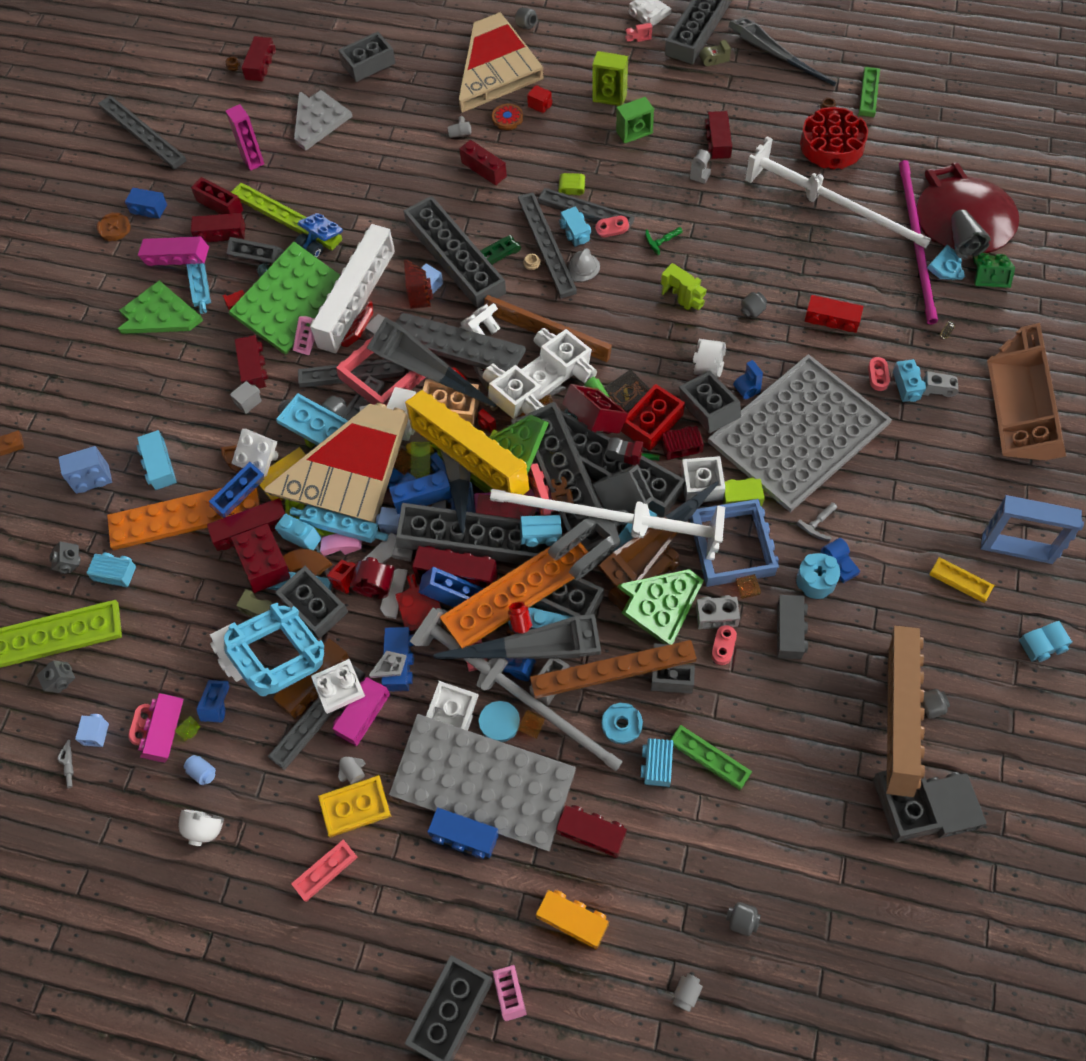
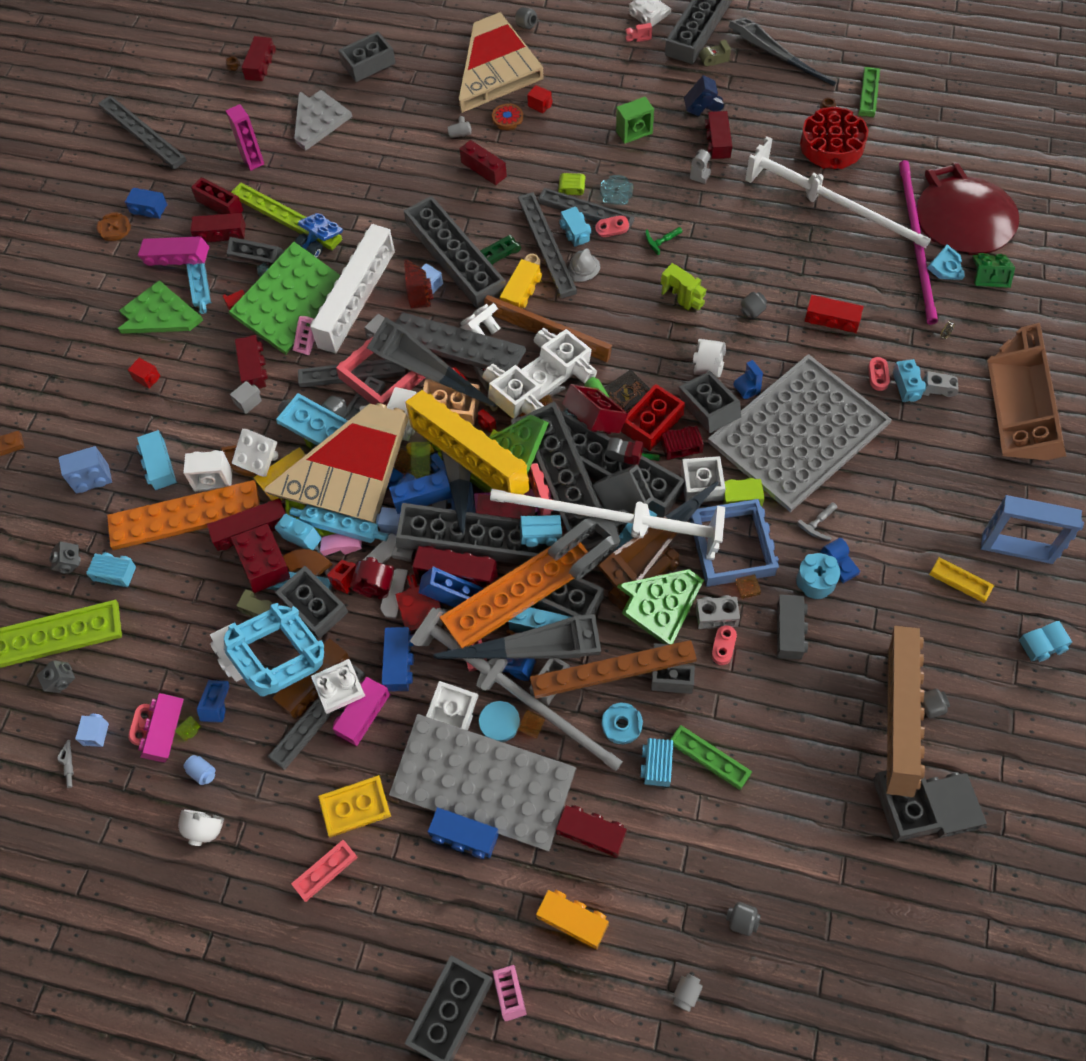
(144, 373): none -> red brick
(207, 470): none -> white brick
(236, 490): blue brick -> none
(351, 769): light grey piece -> none
(358, 325): red tile -> none
(389, 665): light grey piece -> none
(519, 617): red brick -> none
(521, 284): none -> yellow brick
(561, 494): reddish brown plate -> none
(609, 78): lime brick -> none
(611, 196): none -> clear light blue plate
(703, 96): none -> dark blue brick
(968, 235): dark grey cone -> none

